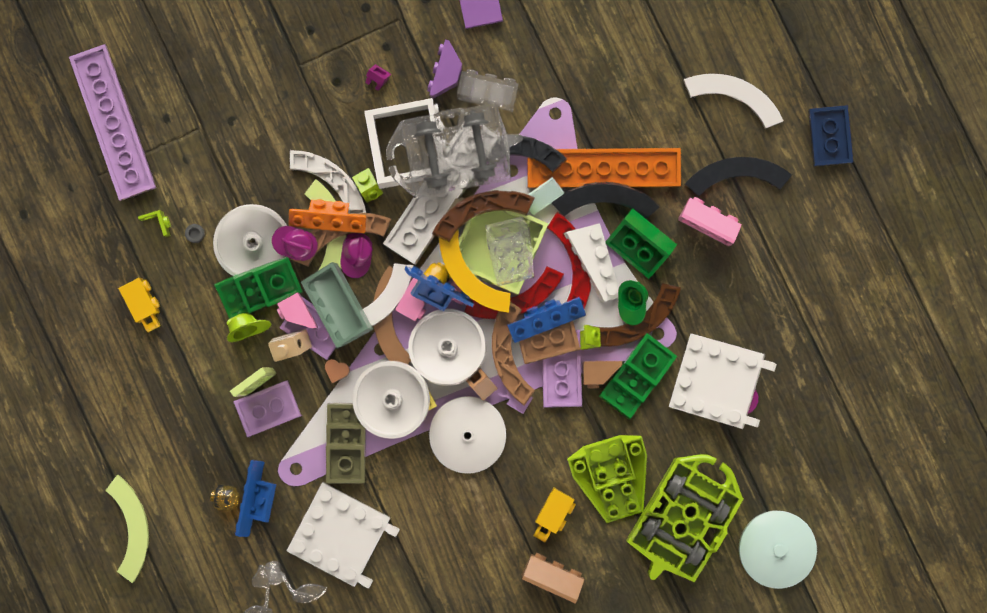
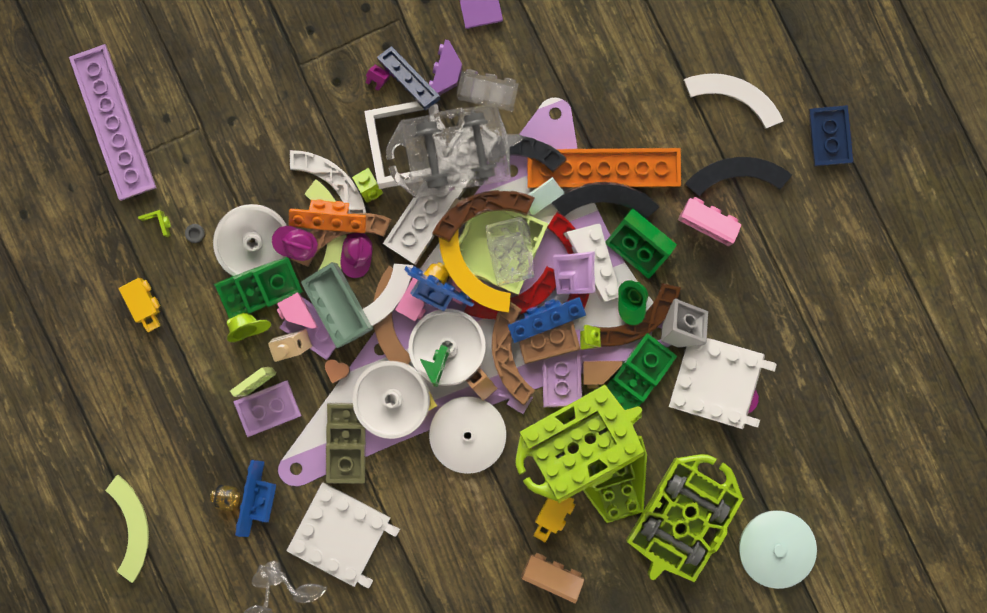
(408, 78): none -> plate
(435, 369): none -> green slope
(569, 472): none -> lime piece
(574, 273): none -> lavender plate
(685, 325): none -> light grey slope

